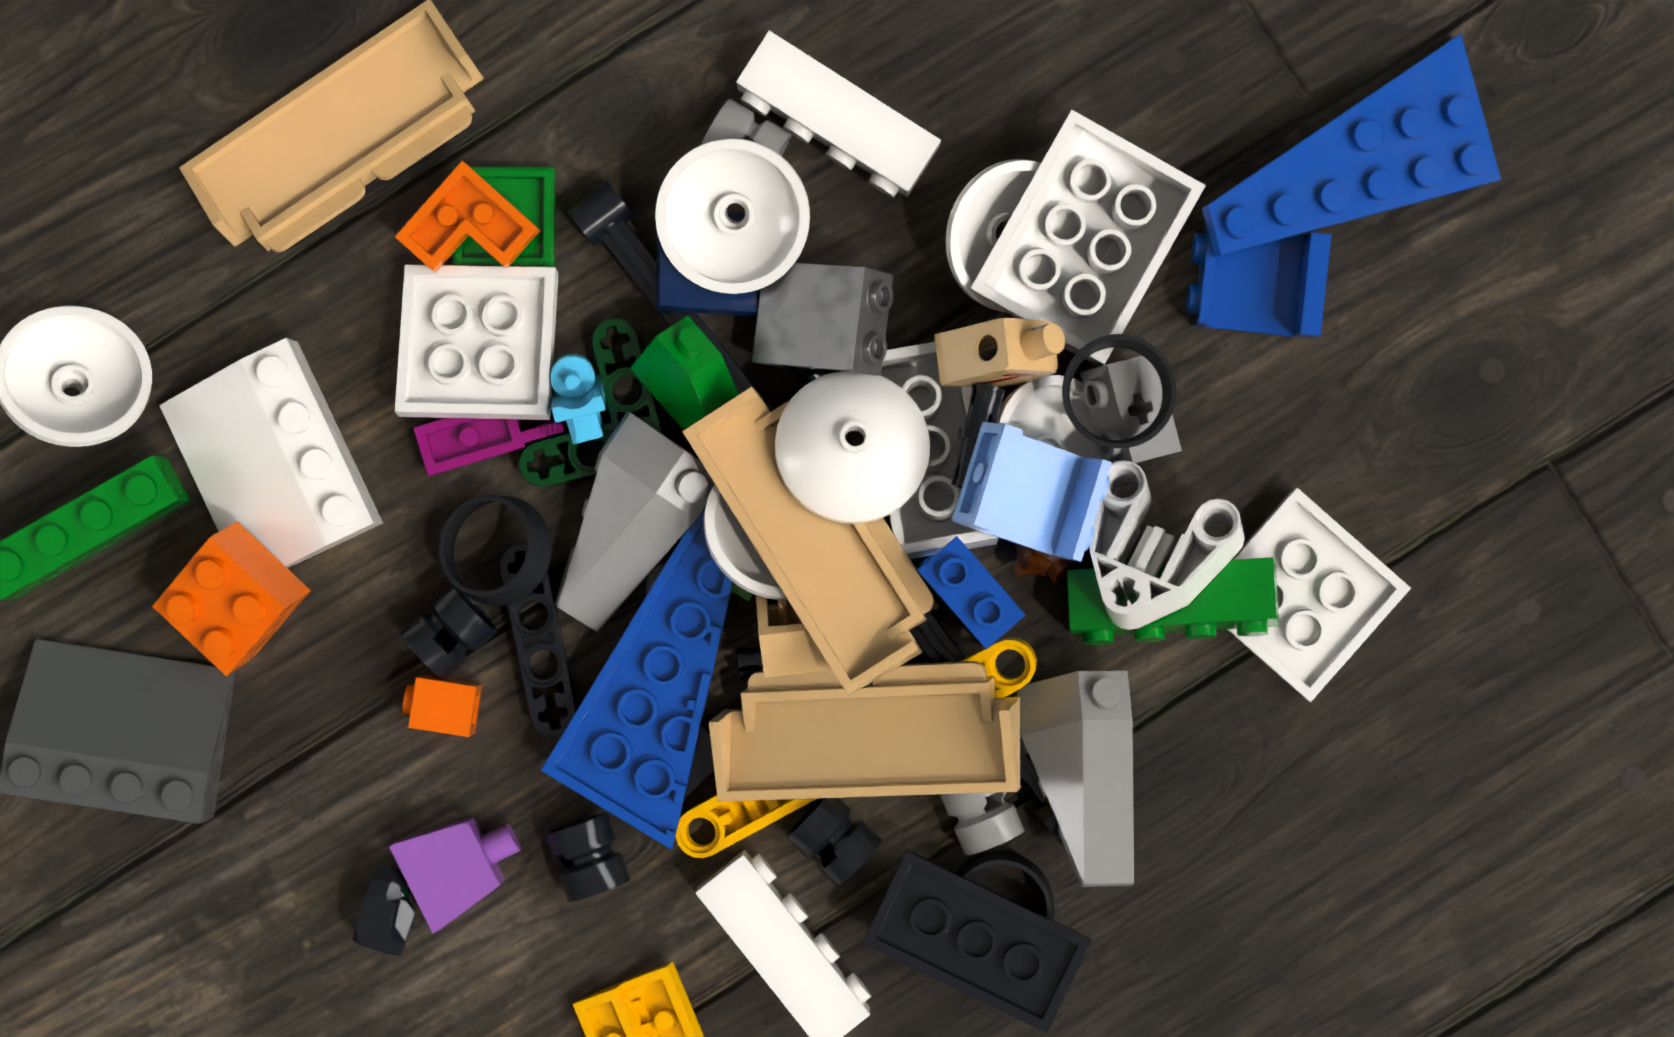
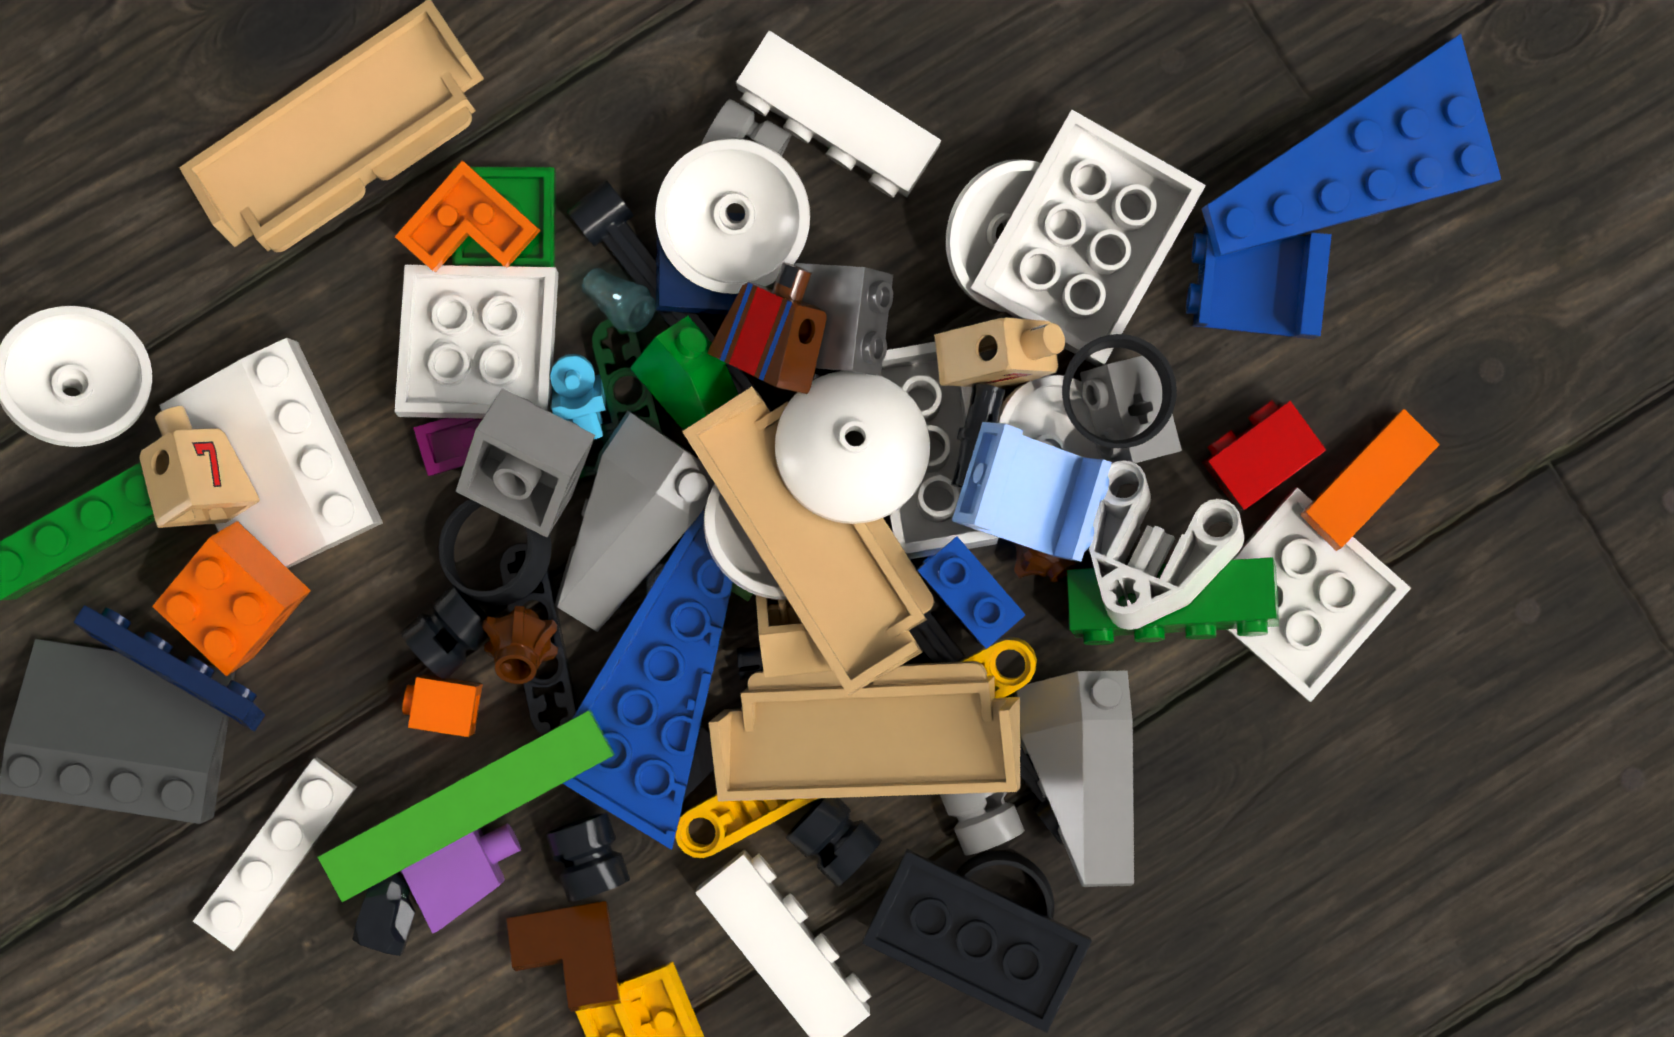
(153, 654): none -> dark blue plate
(194, 474): none -> tan torso
(275, 854): none -> white plate
(466, 805): none -> bright green tile
(519, 644): none -> reddish brown rock
(524, 462): none -> light grey brick
(579, 940): none -> reddish brown tile
(622, 301): none -> clear light blue cone
(773, 331): none -> reddish brown torso
(1262, 454): none -> red brick
(1369, 480): none -> orange tile

